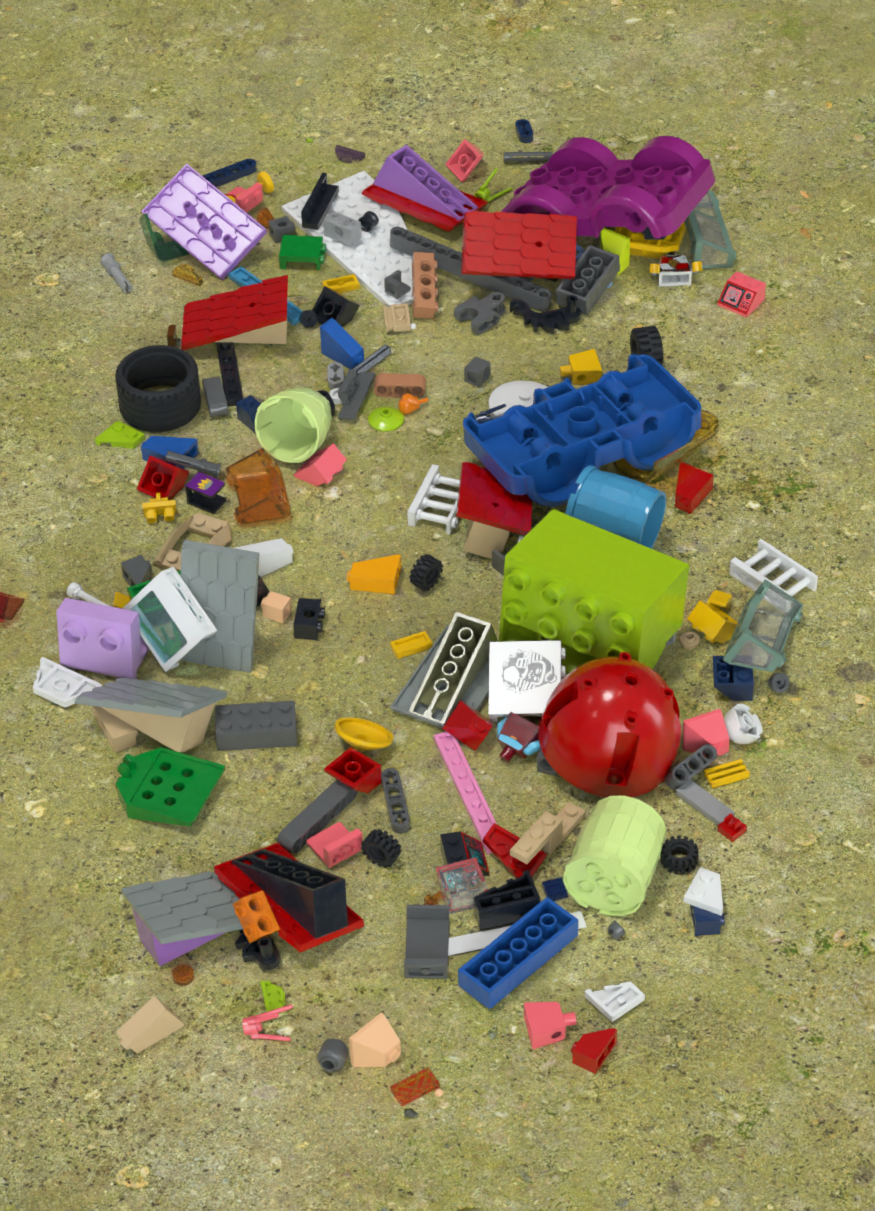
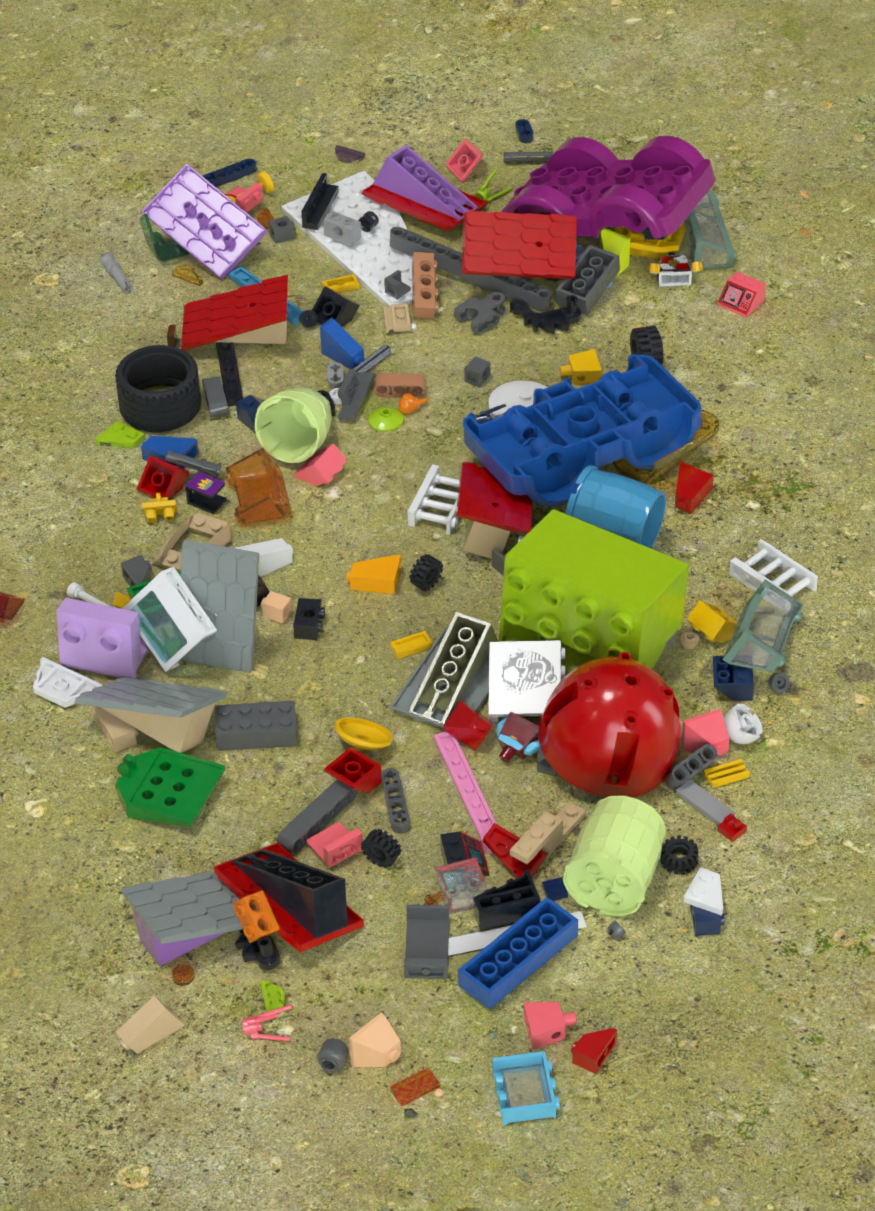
(302, 249): green panel -> none
(525, 1087): none -> window
(615, 999): white wing -> none
(720, 599): yellow slope -> none

